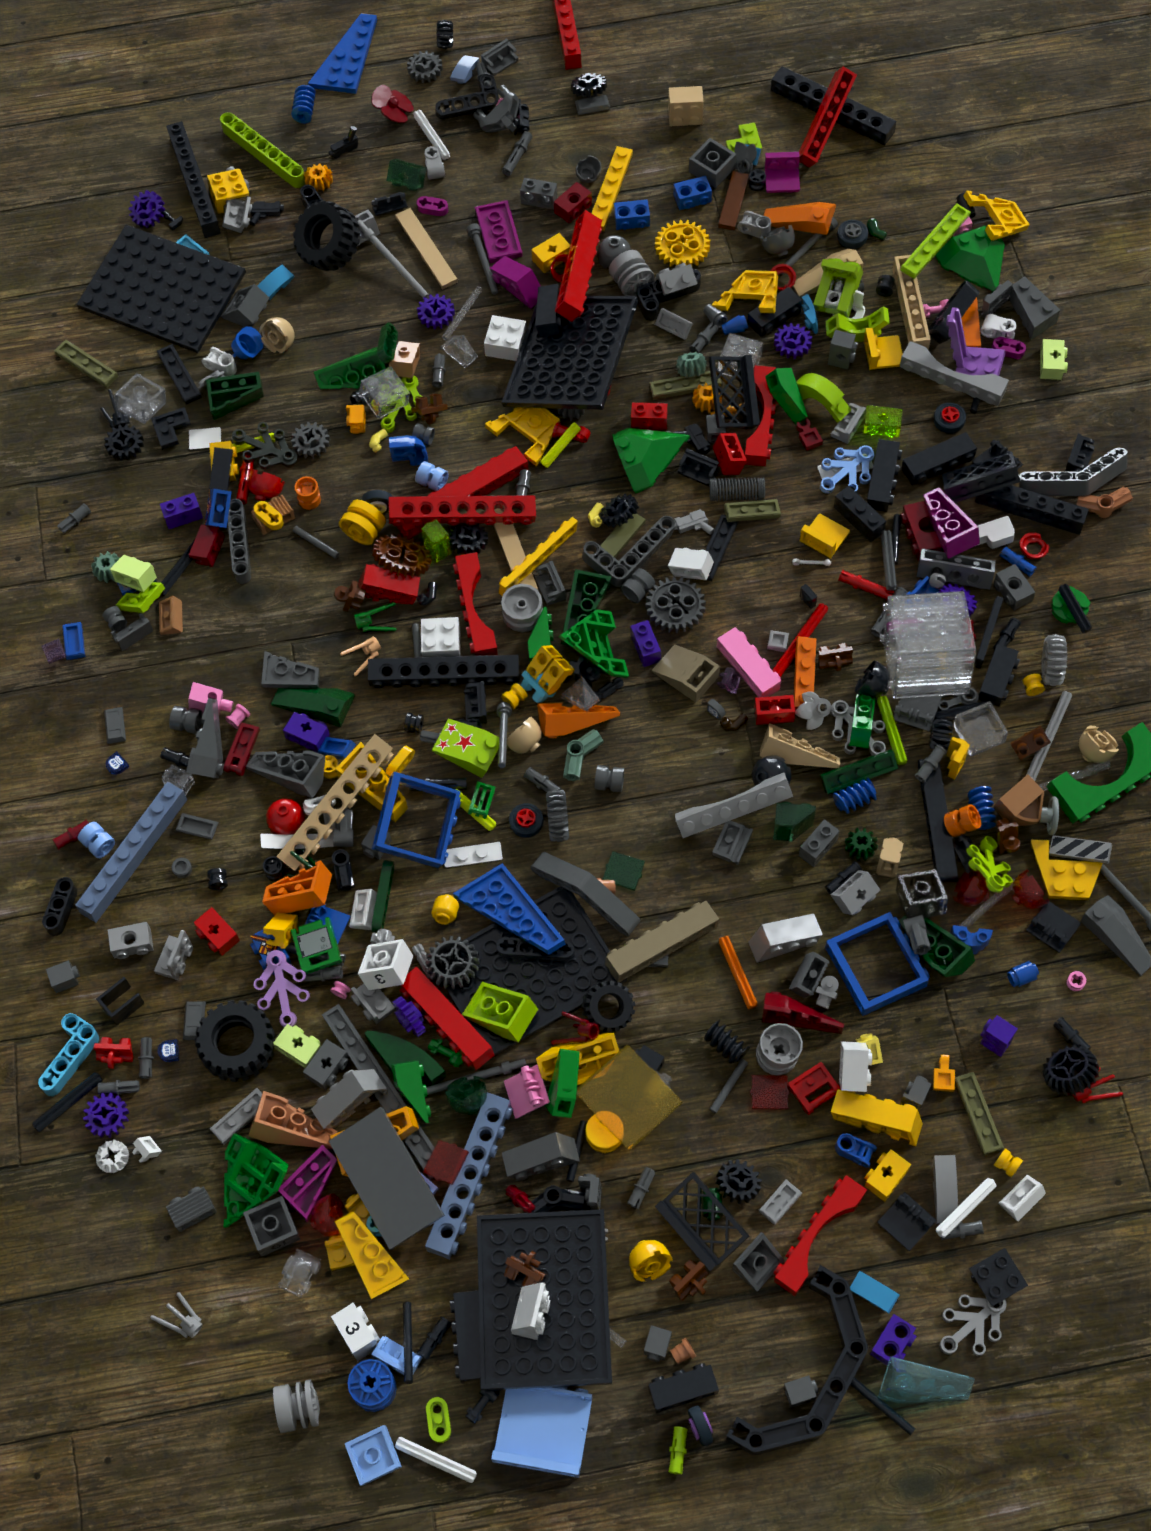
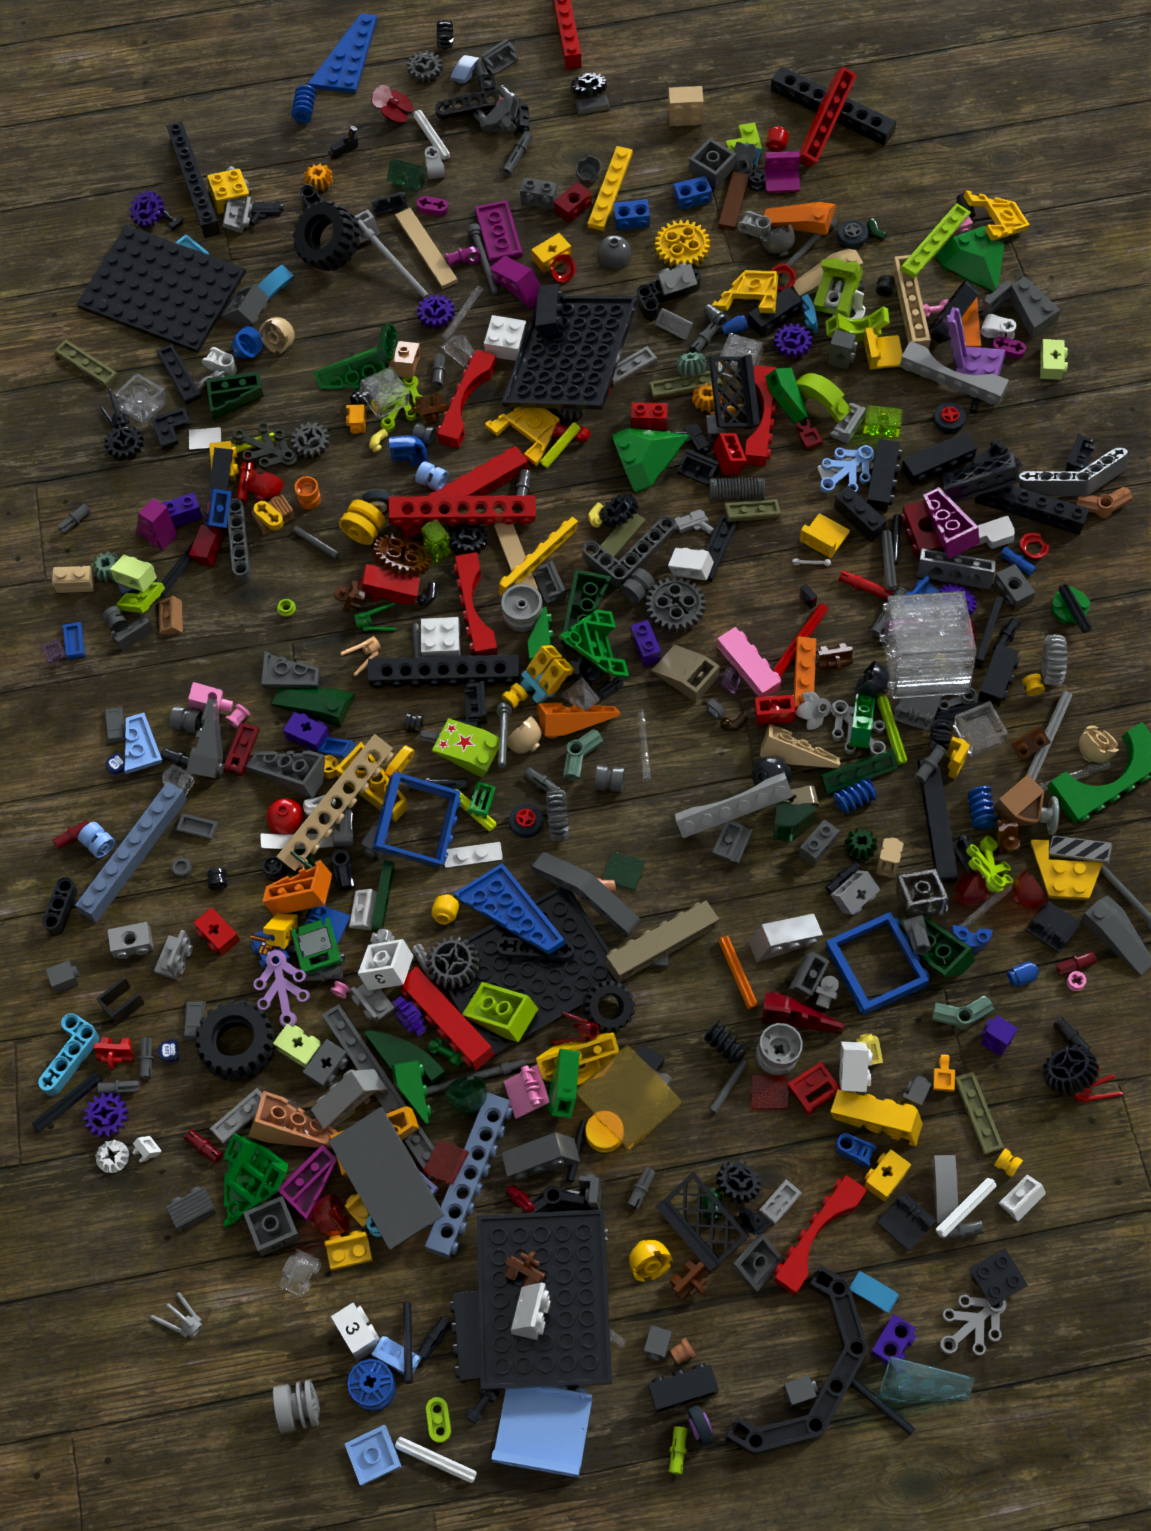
(73, 579): none -> tan brick
(140, 745): none -> light blue wing
(156, 525): none -> magenta wedge
(203, 1146): none -> dark red pin
(262, 150): lime beam -> none
(284, 604): none -> lime plate
(371, 1260): yellow wing -> none
(462, 255): none -> magenta connector
(479, 370): none -> red arch
(578, 266): red brick -> none
(630, 272): light grey wheel -> none
(633, 365): none -> light grey tile
(643, 745): none -> clear bar
(753, 1222): none -> black hinge
(776, 139): none -> red head
(778, 641): light grey tile -> none
(803, 795): none -> dark tan piece
(934, 583): light grey hinge -> none
(962, 820): orange wheel -> none
(974, 1012): none -> sand green piece
(1076, 963): none -> dark red axle

